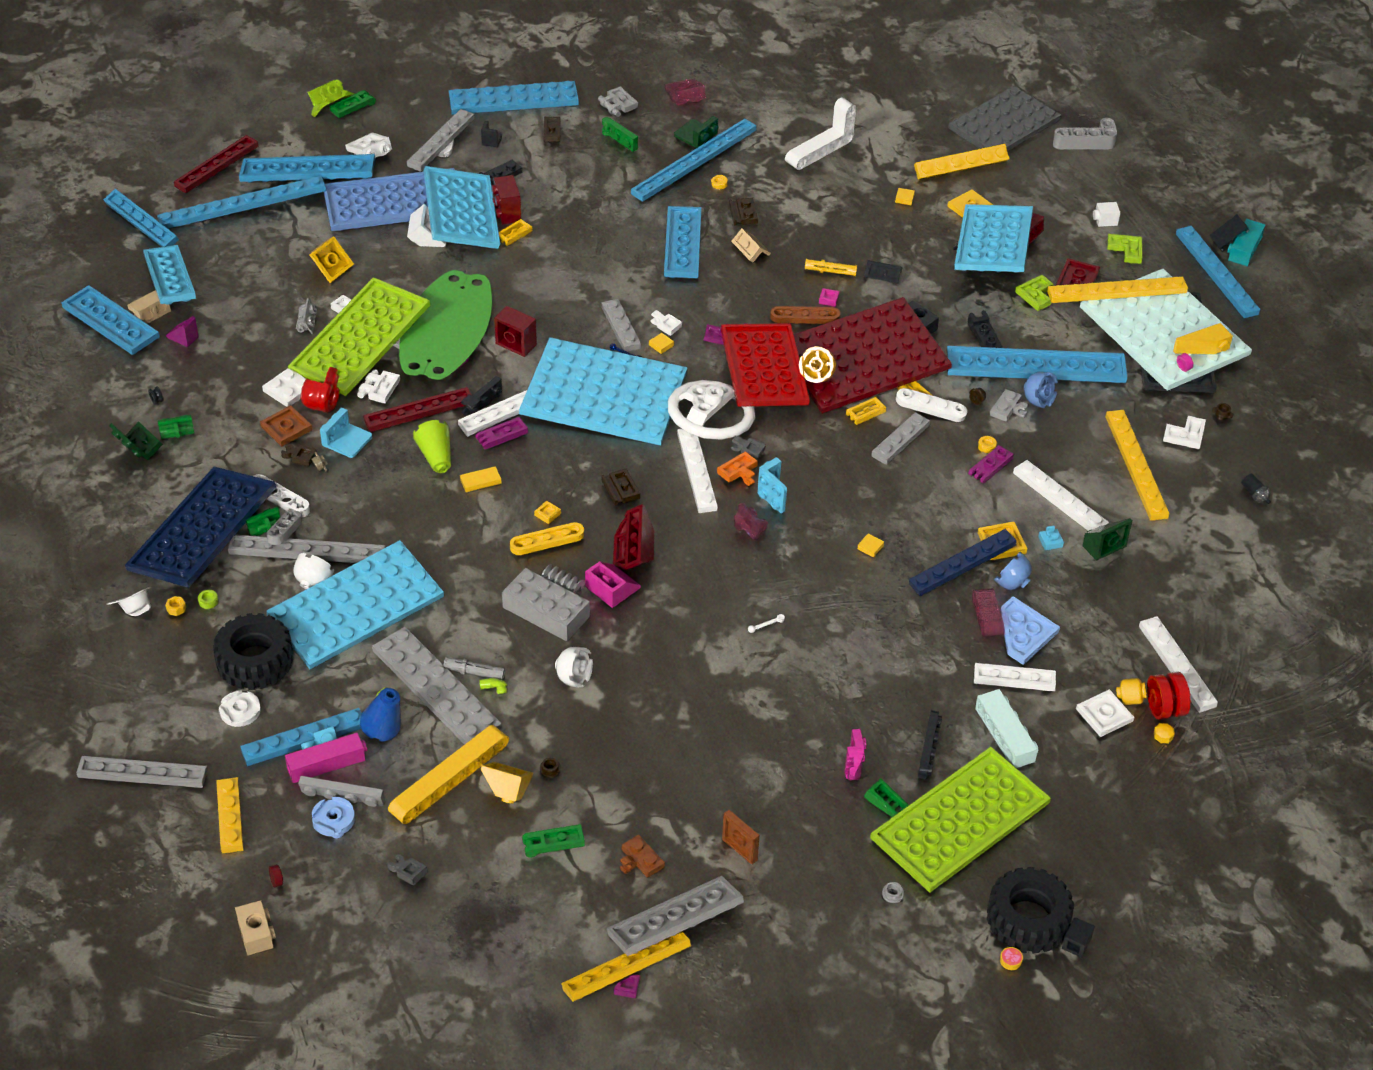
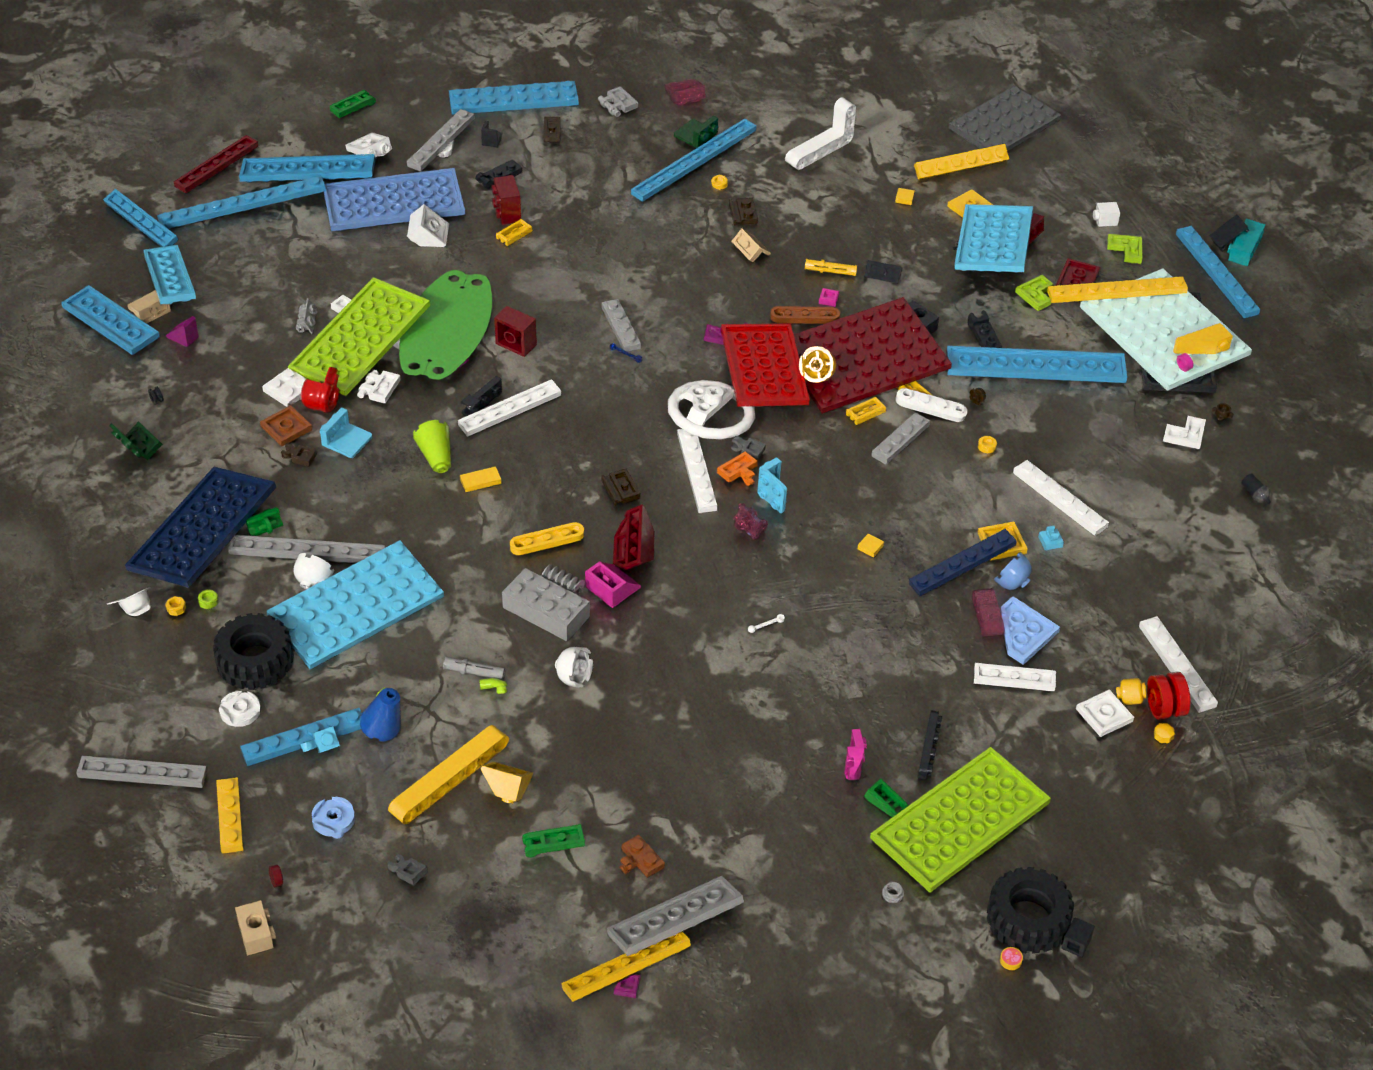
(176, 426): green hips -> none
(282, 492): white beam -> none
(284, 527): light grey beam -> none
(319, 462): dark tan plate -> none
(326, 757): dark pink brick -> none
(327, 94): lime piece -> none
(331, 259): yellow slope -> none
(350, 792): light grey plate -> none
(415, 410): dark red plate -> none
(435, 685): light grey plate -> none
(461, 207): medium azure plate -> none
(502, 433): magenta hinge -> none
(547, 512): yellow tile -> none
(550, 767): dark brown plate -> none
(602, 391): medium azure plate -> none
(619, 133): green plate -> none
(661, 343): yellow tile -> none
(666, 323): white plate -> none
(682, 242): dark azure plate -> none
(740, 837): dark orange plate -> none
(991, 464): magenta hinge -> none
(1006, 728): light aqua brick -> none
(1007, 404): light grey plate -> none
(1040, 389): medium blue cylinder -> none
(1087, 138): light grey beam -> none
(1107, 538): dark green slope -> none
(1137, 465): yellow plate -> none

